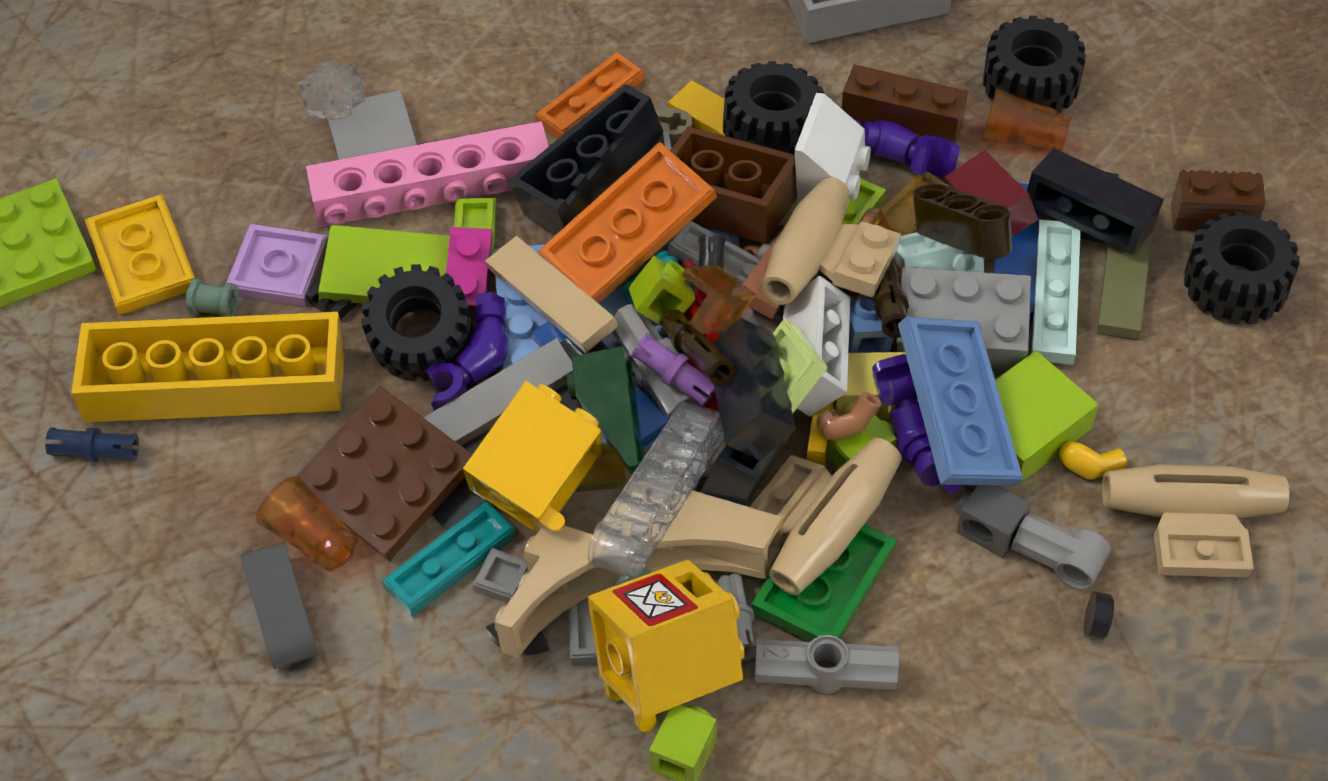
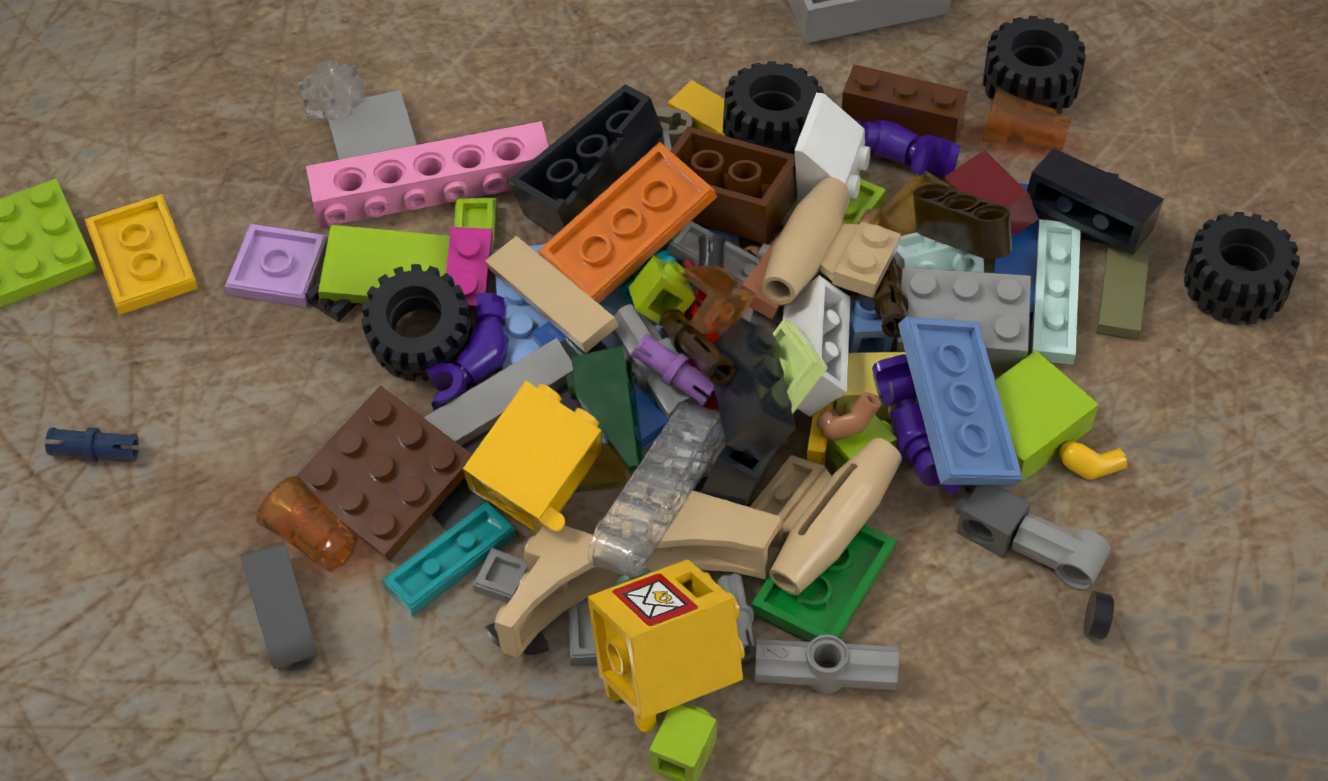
(209, 367): yellow brick -> none
(212, 298): sand green bush -> none
(588, 94): orange tile -> none
(1198, 513): tan plate -> none
(1208, 194): reddish brown brick -> none

